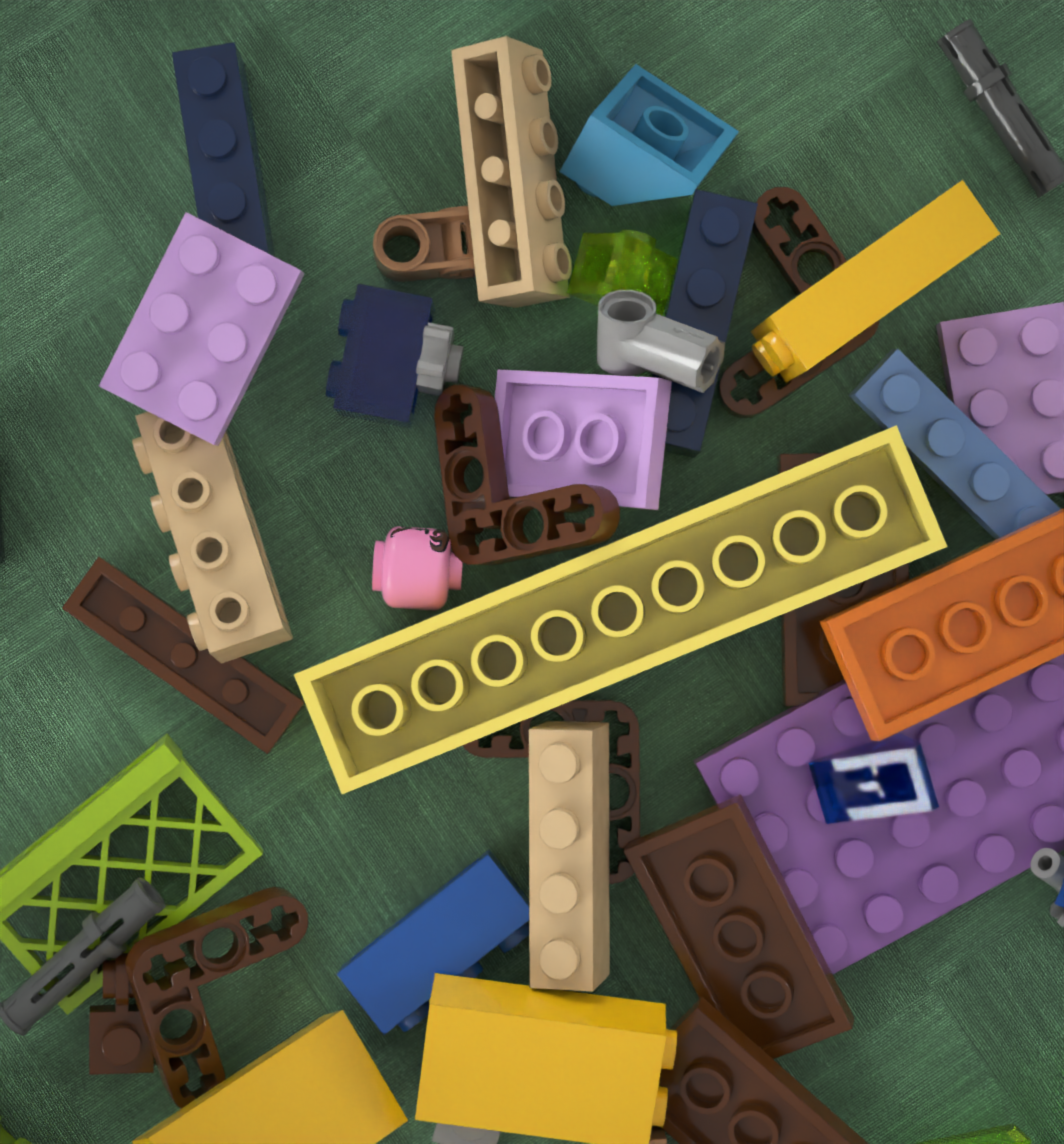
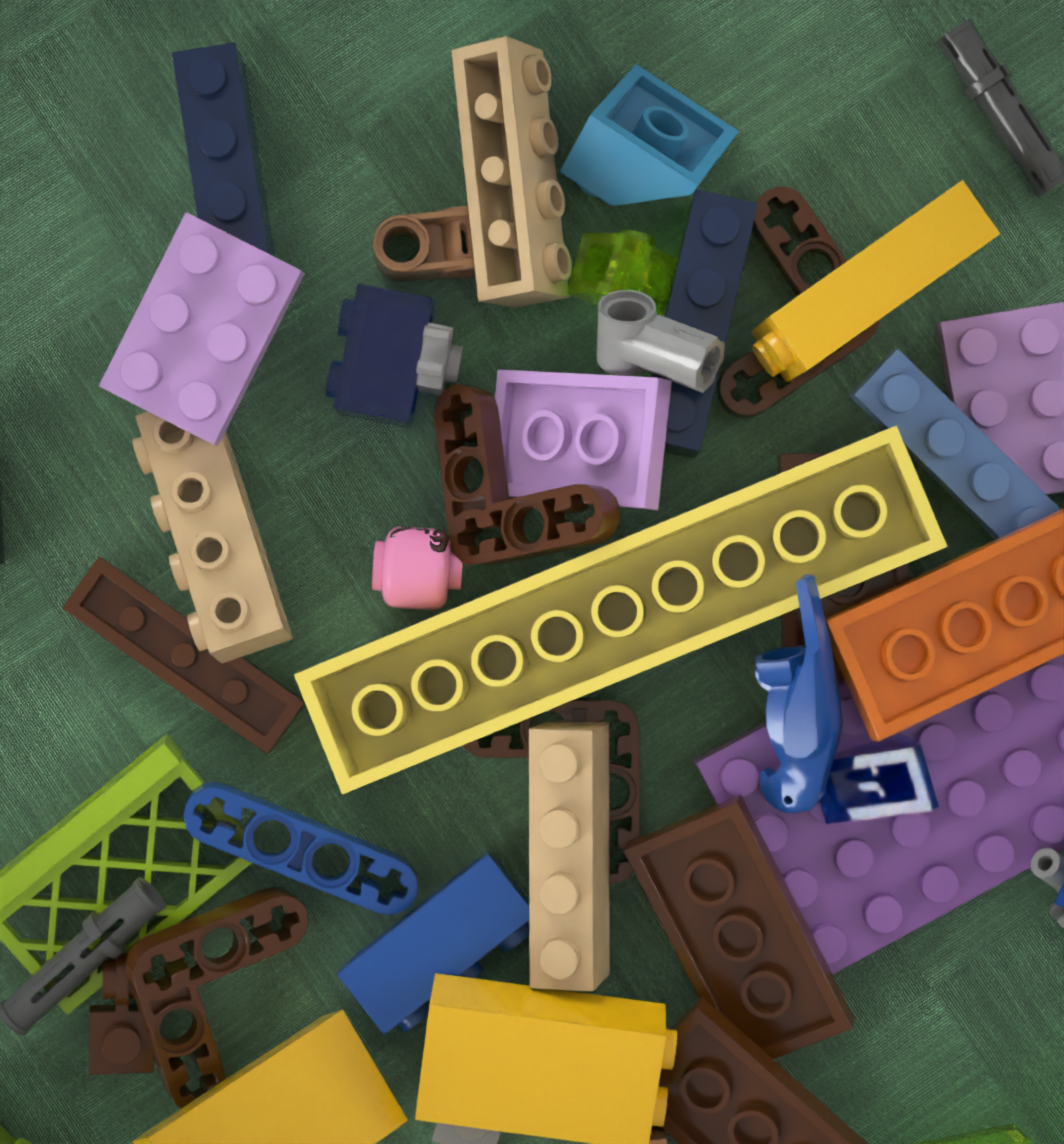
(297, 857): none -> blue beam
(801, 709): none -> blue animal

